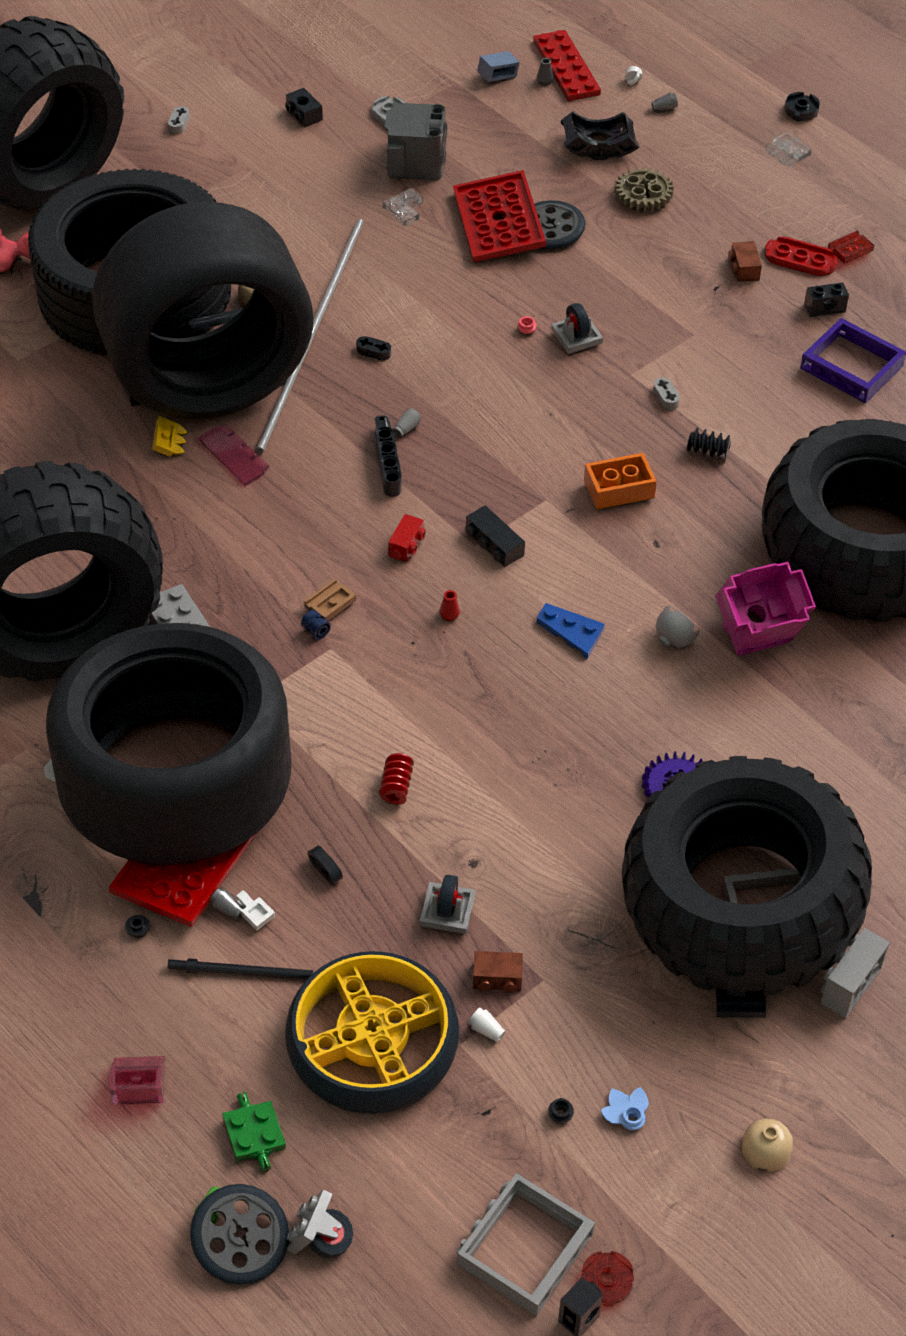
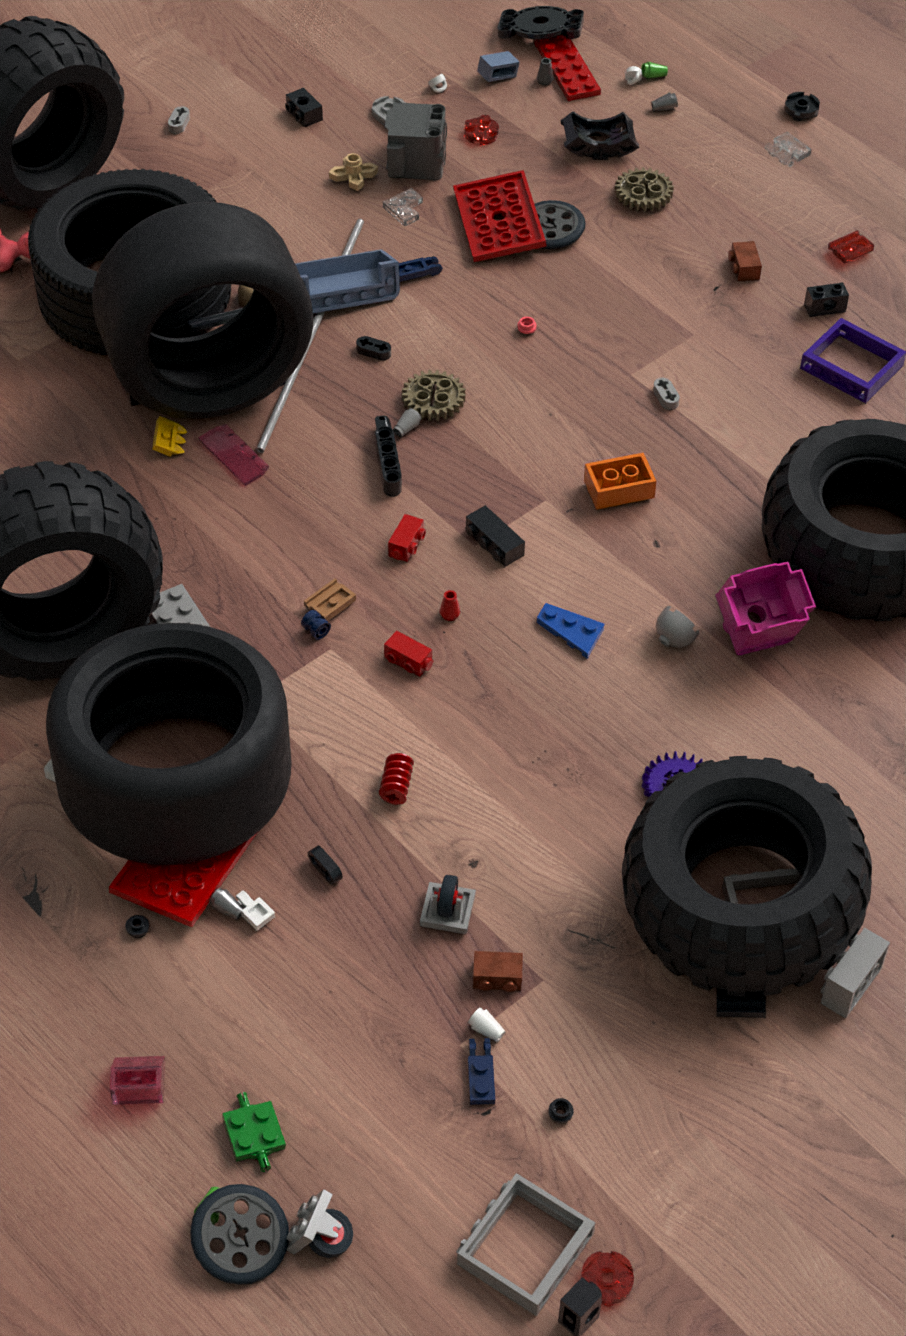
(194, 965): black bar -> none
(350, 280): none -> sand blue windscreen
(353, 171): none -> tan plant
(397, 1088): yellow wheel -> none
(408, 654): none -> red brick
(418, 268): none -> dark blue hinge
(437, 80): none -> white tile
(448, 395): none -> dark tan gear
(481, 129): none -> clear red plate
(481, 1074): none -> dark blue hinge
(527, 23): none -> black piece
(576, 330): light grey plate -> none
(624, 1107): light blue plate -> none
(653, 70): none -> bright green cone
(710, 443): black piece -> none
(767, 1145): tan cylinder -> none
(801, 256): red tile -> none

